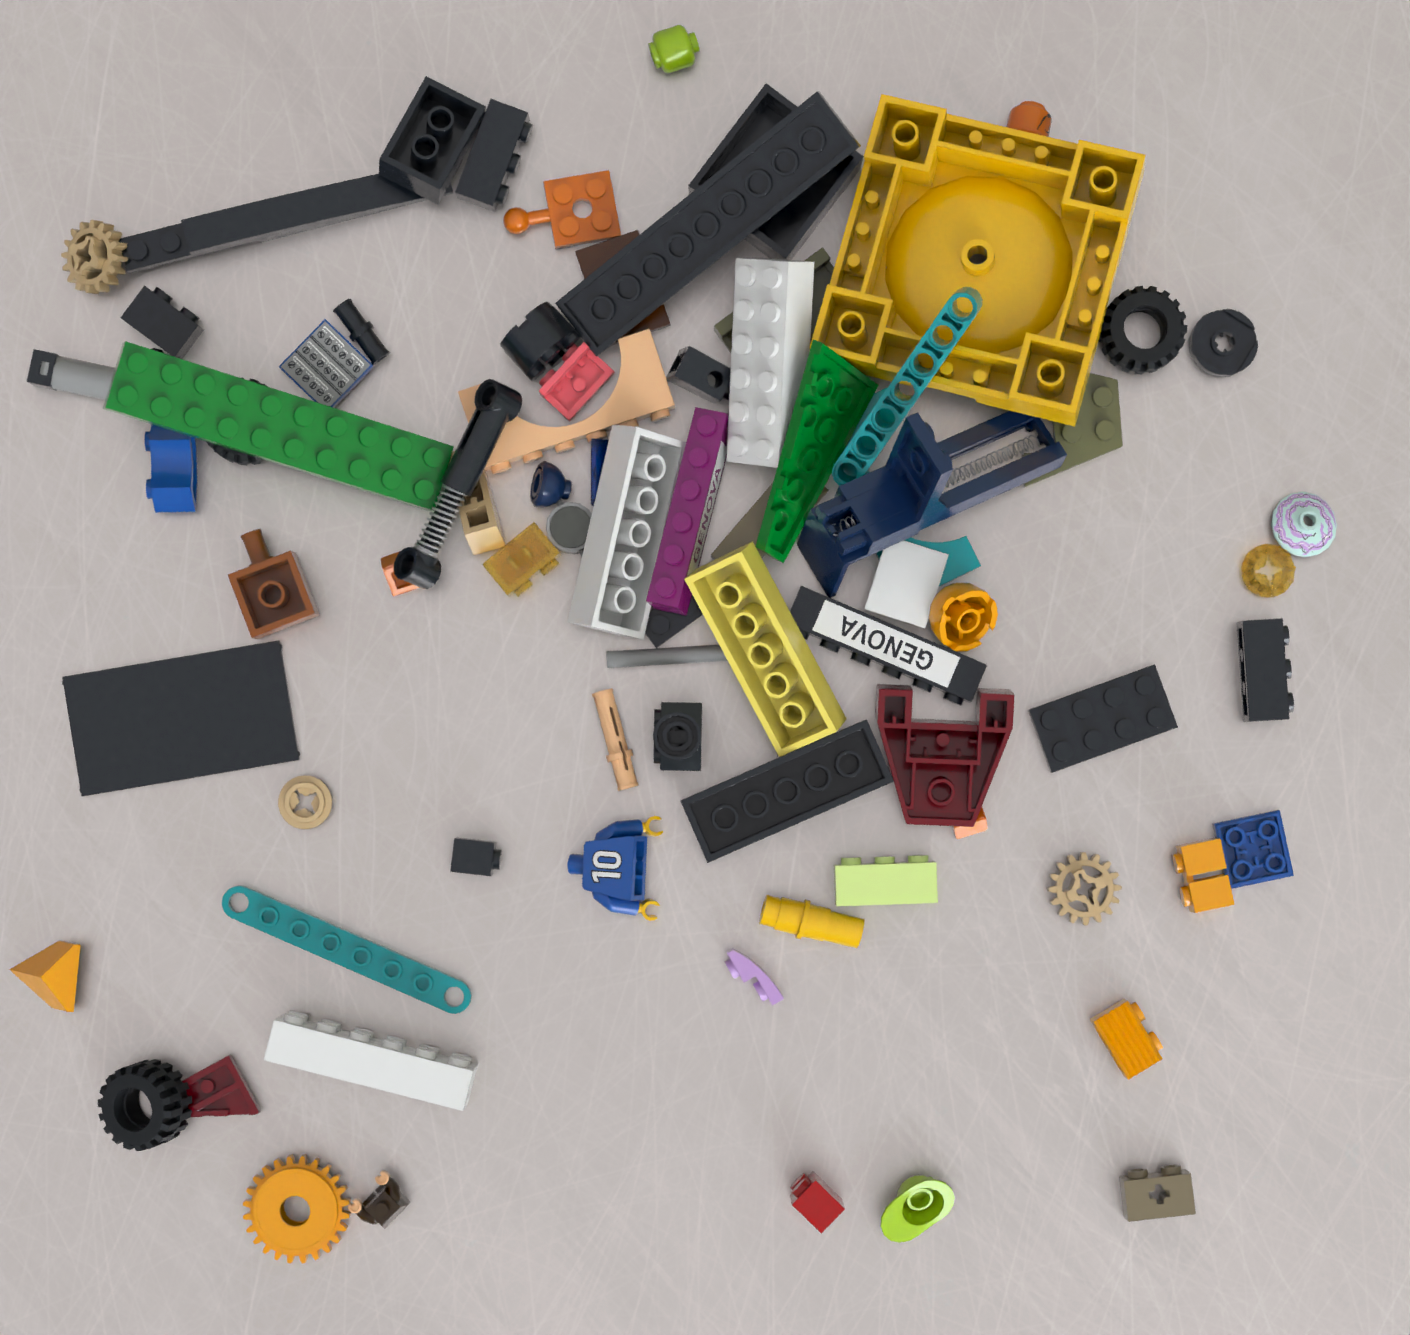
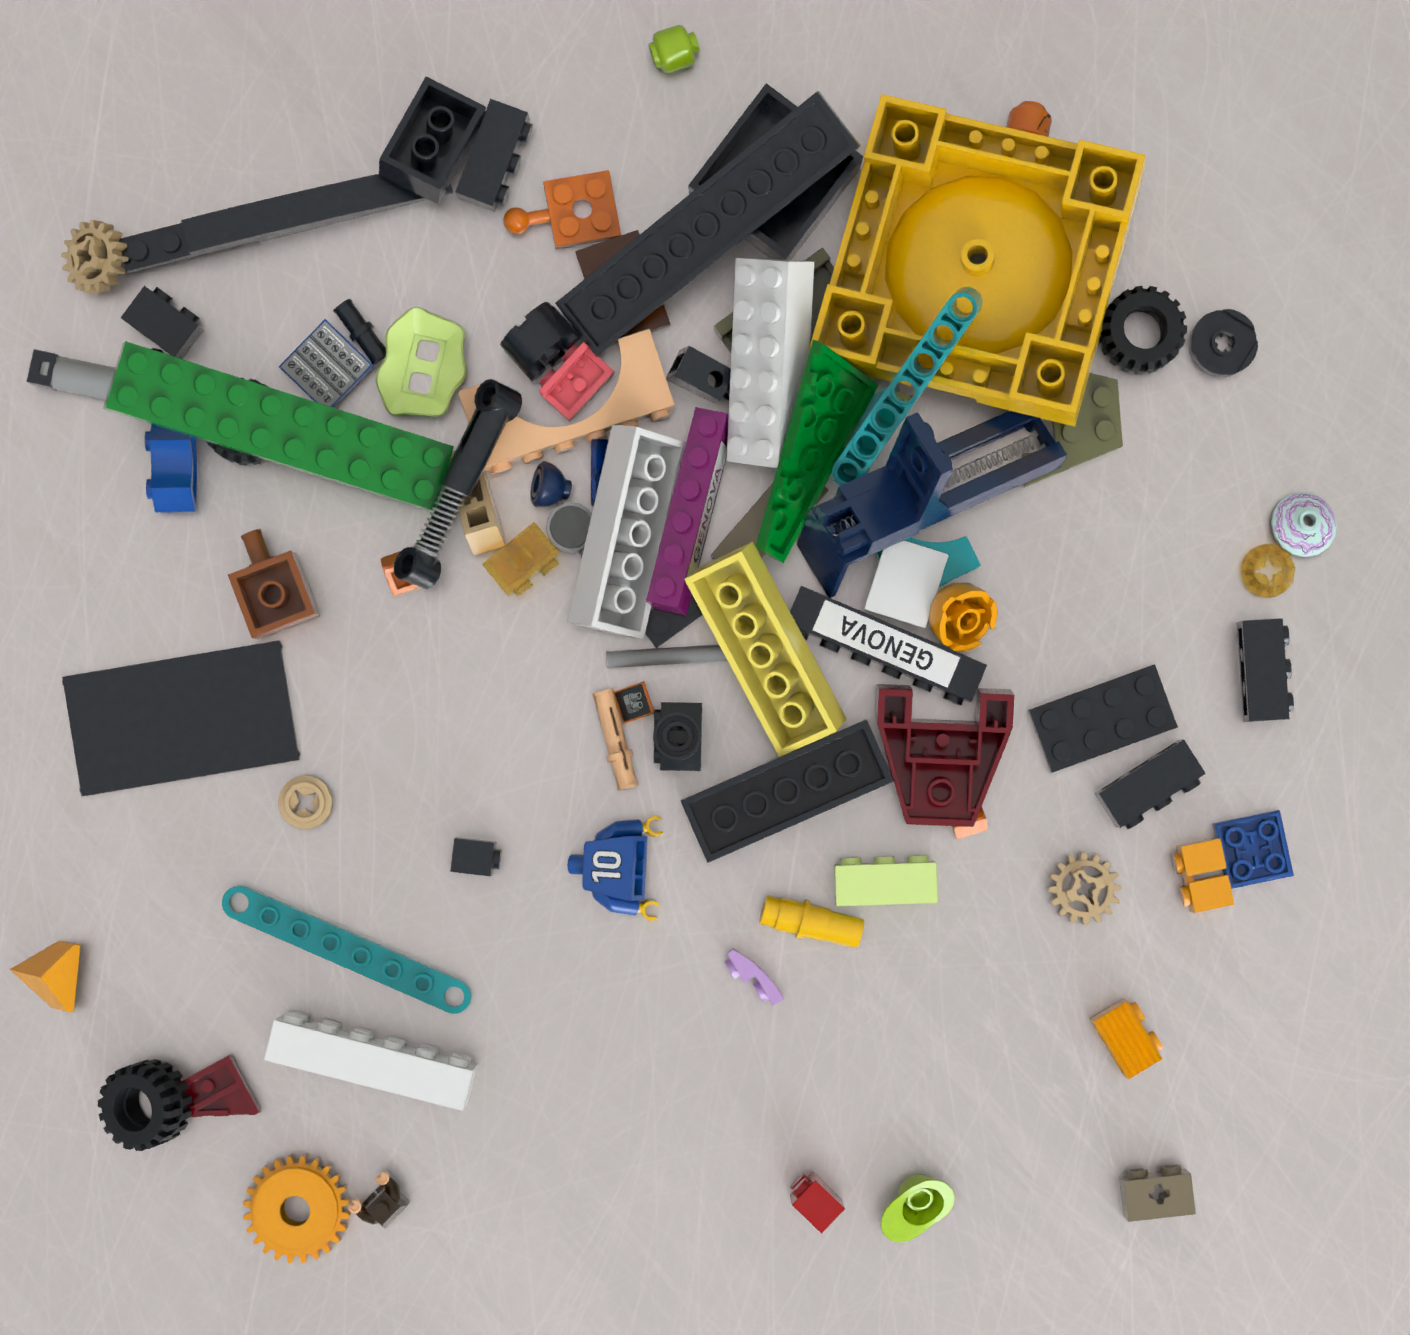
(401, 362): none -> yellowish green piece
(633, 702): none -> slope
(1151, 784): none -> black brick

